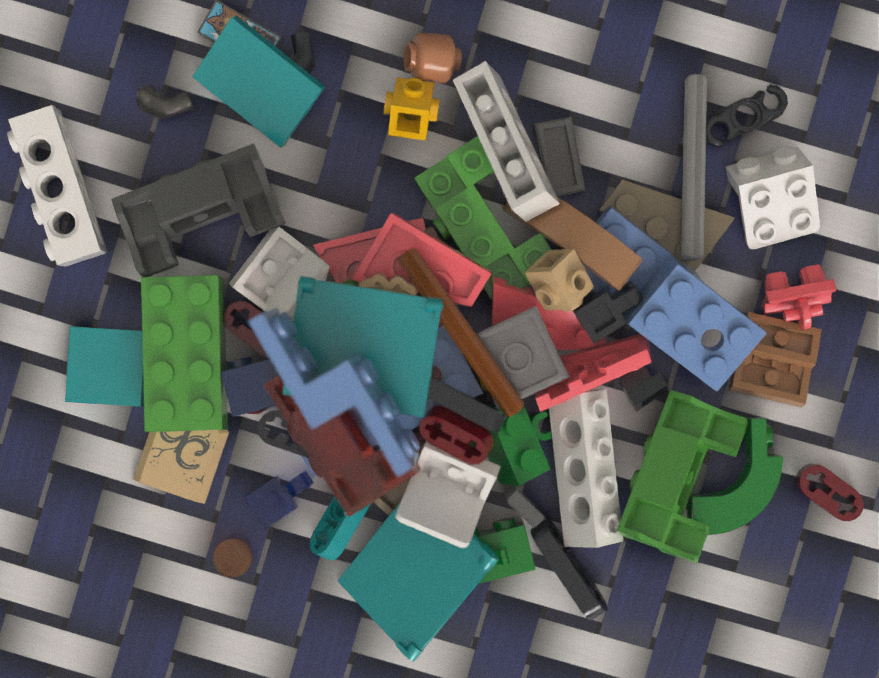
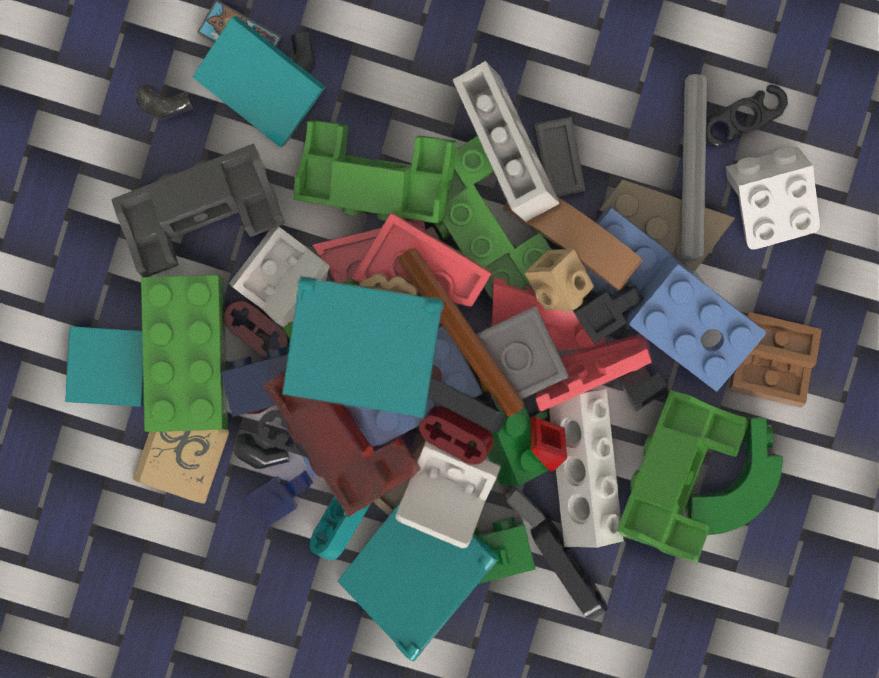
(26, 135): white brick -> none
(232, 557): clear orange tile -> none
(255, 455): none -> black arm
(336, 389): medium blue bracket -> none
(370, 184): none -> bright green bracket
(411, 108): yellow brick -> none
(432, 57): nougat head -> none
(548, 442): none -> red slope
(799, 301): coral hips -> none
(834, 485): dark red beam -> none

